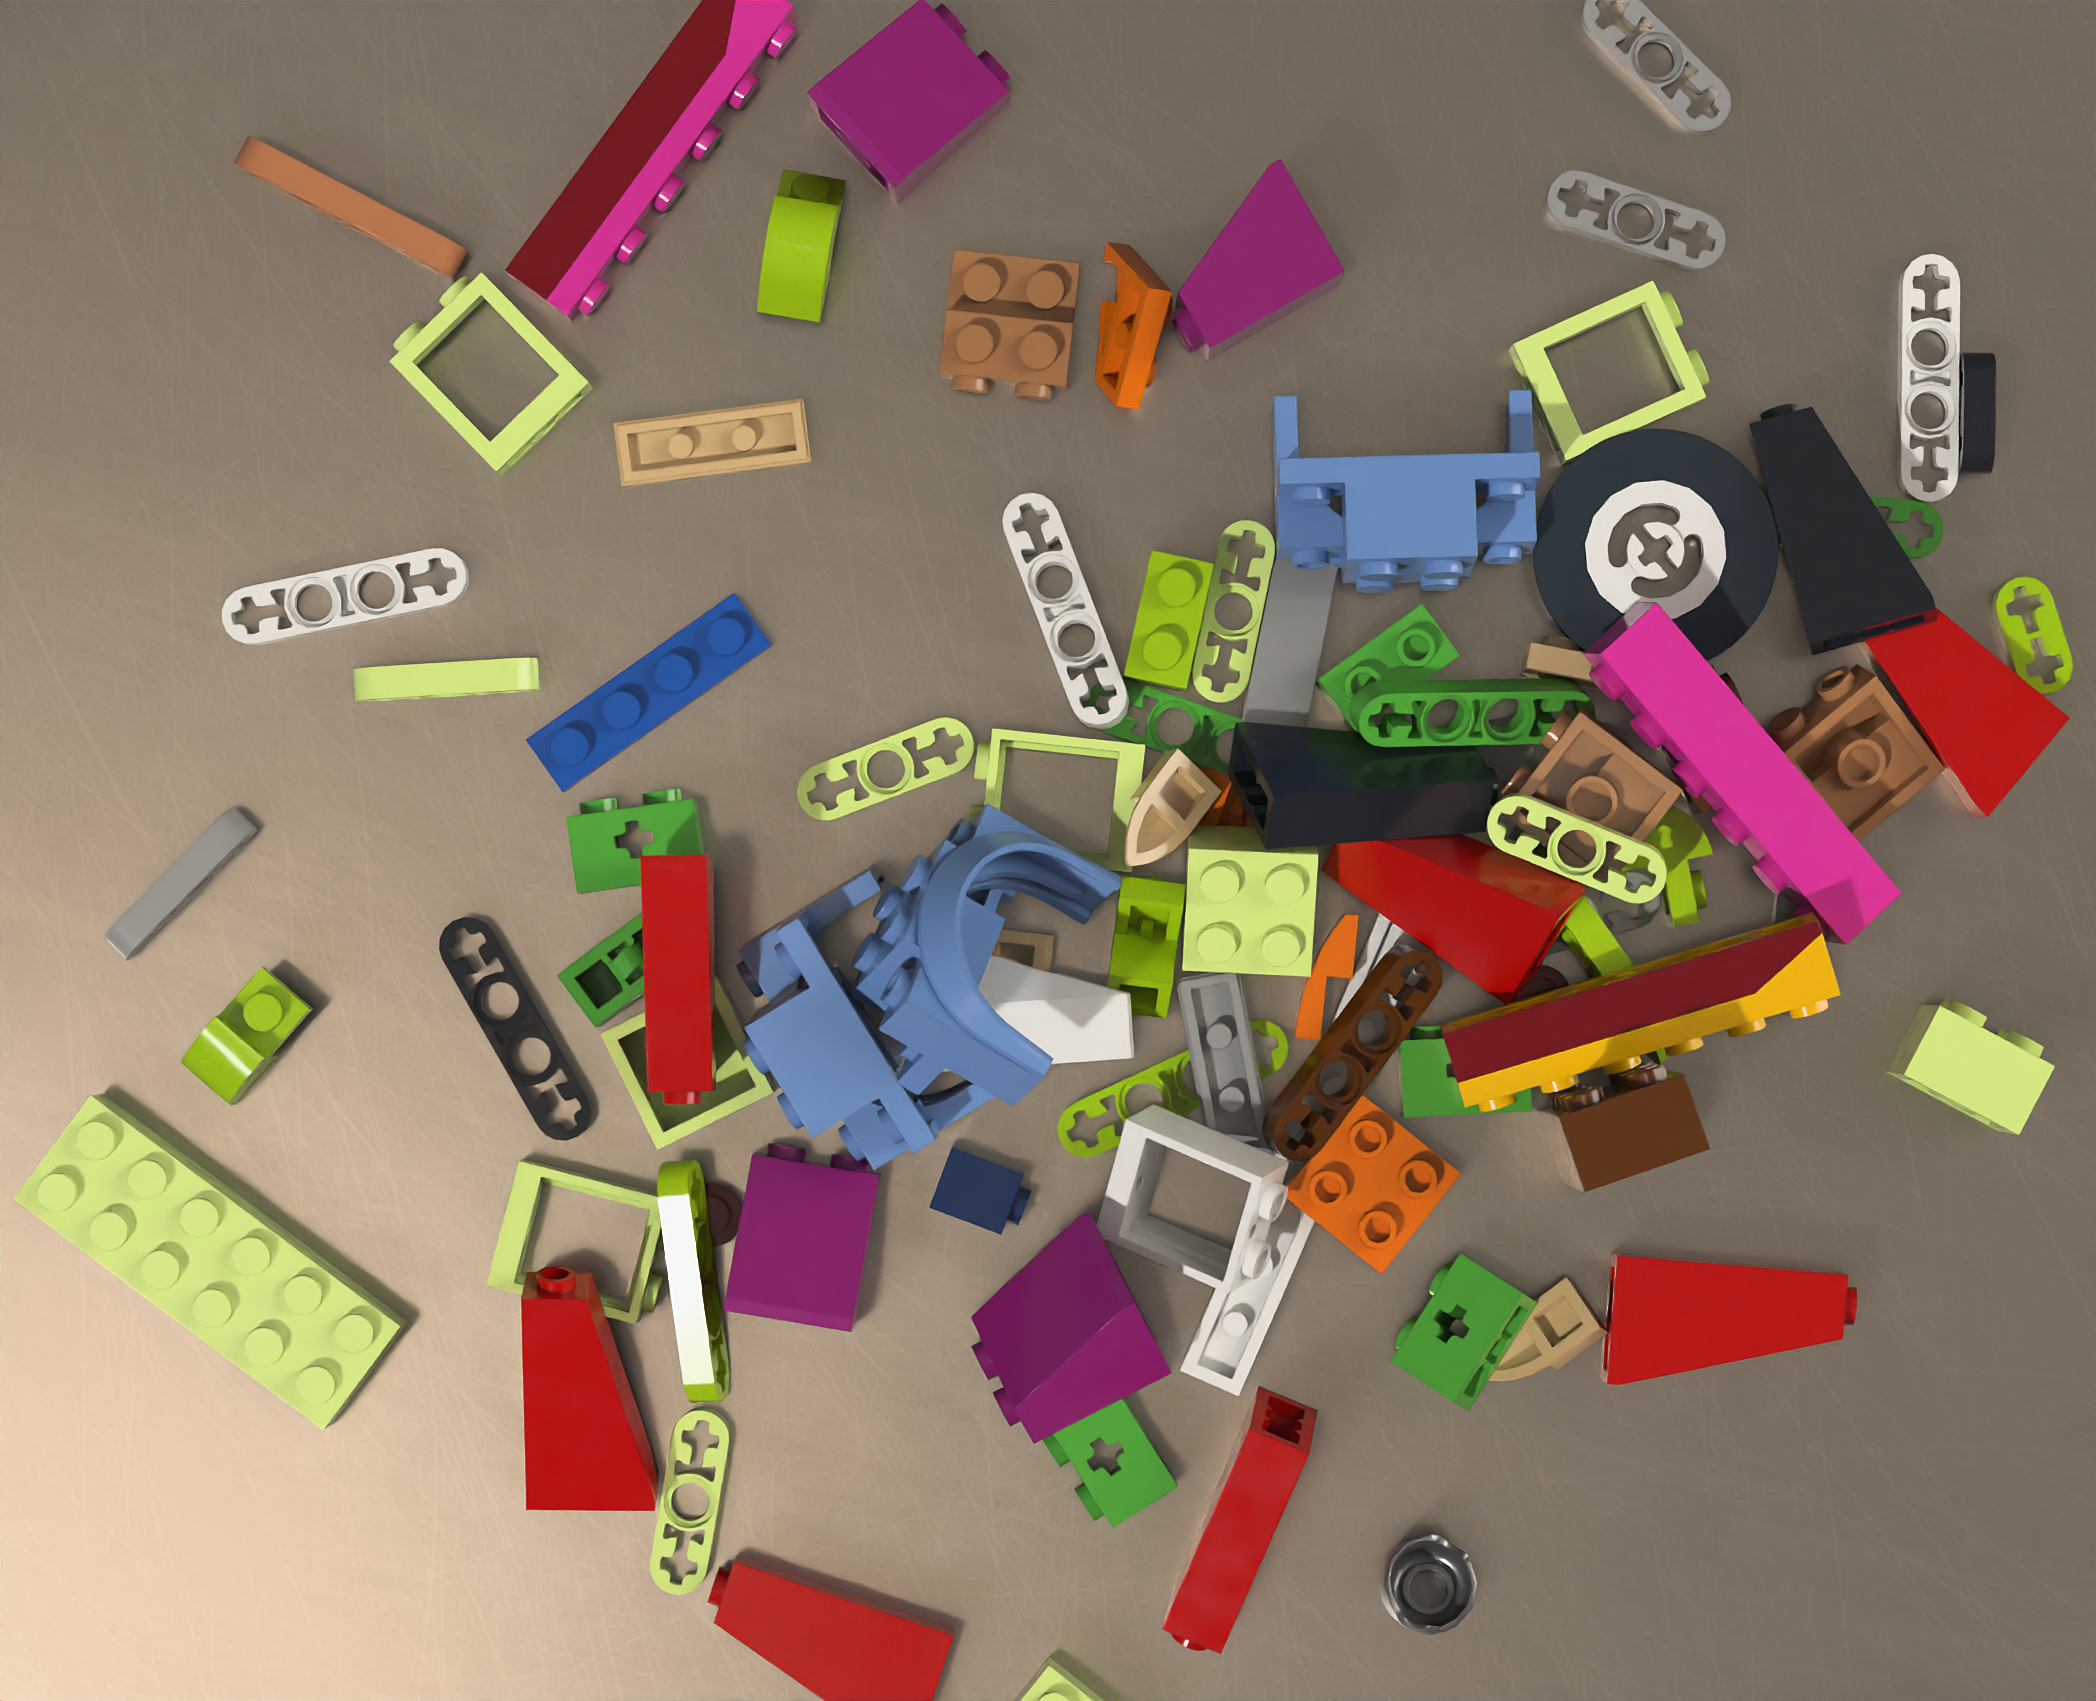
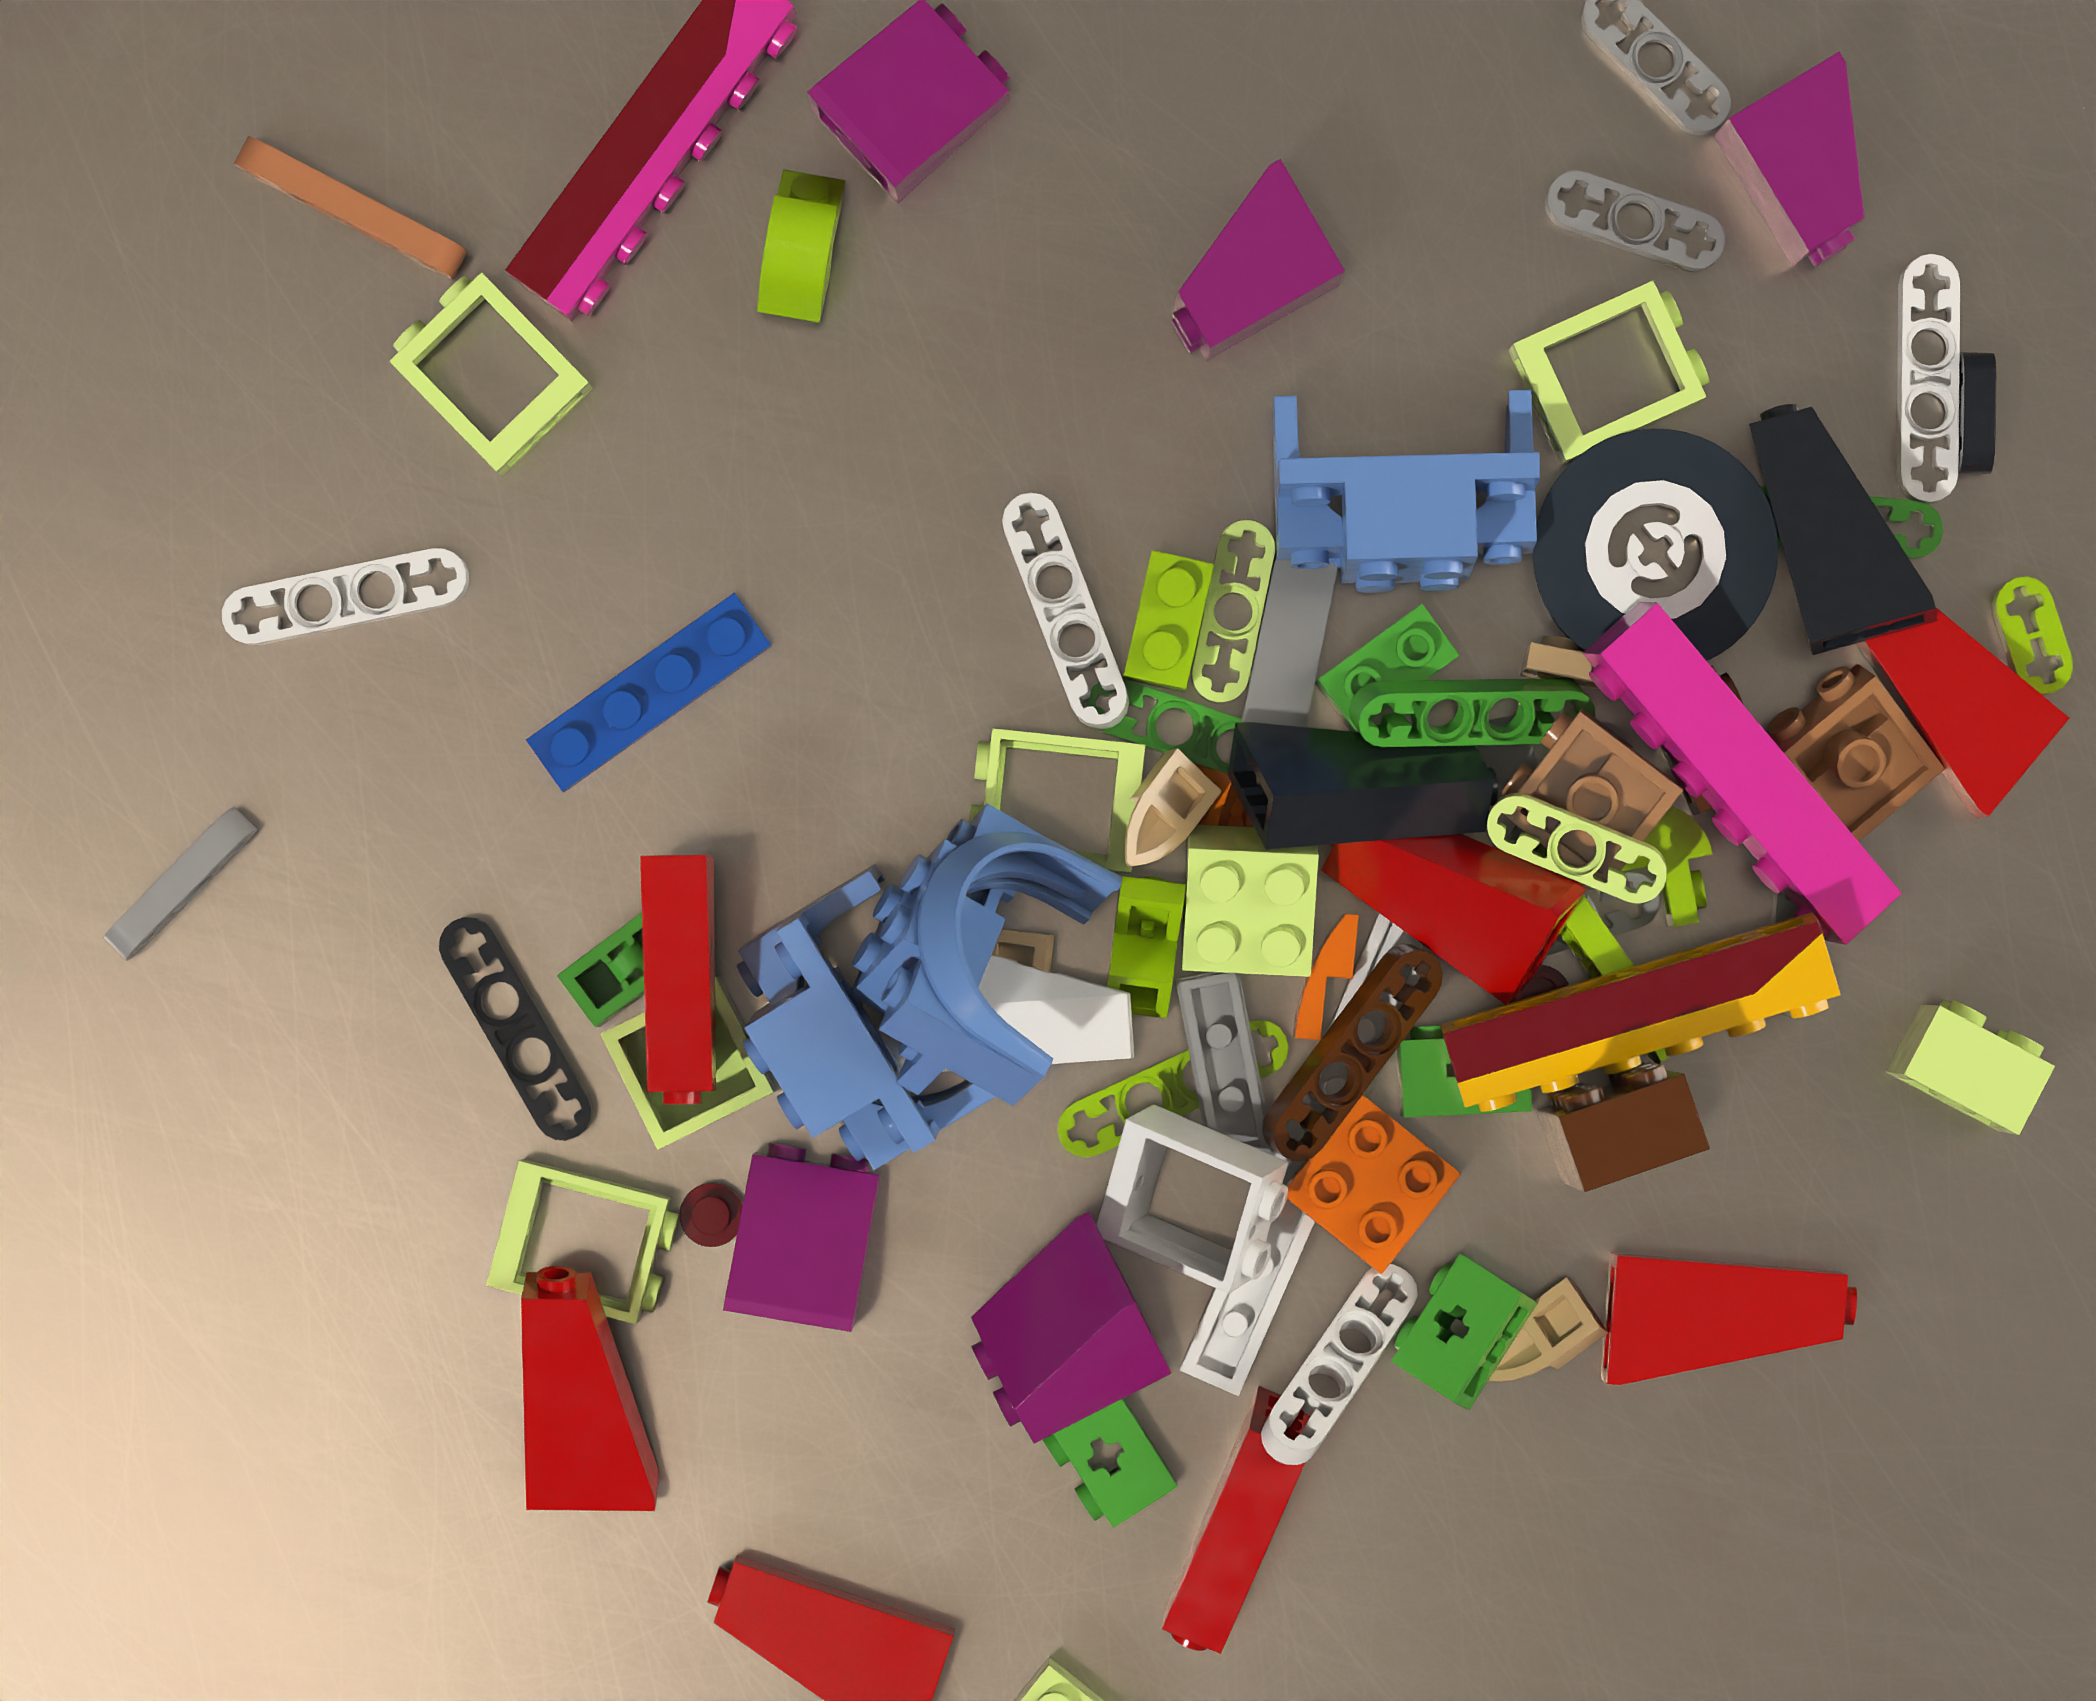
(211, 1260): yellowish green brick -> none
(245, 1036): lime brick -> none
(446, 679): yellowish green beam -> none
(595, 835): bright green brick -> none
(693, 1281): beam -> none
(697, 1550): yellowish green beam -> none
(712, 443): tan tile -> none
(846, 800): yellowish green beam -> none
(980, 1191): dark blue brick -> none
(1009, 323): medium nougat plate -> none
(1131, 328): orange wing -> none
(1338, 1362): none -> white beam
(1428, 1584): flat silver hair -> none
(1801, 161): none -> magenta slope

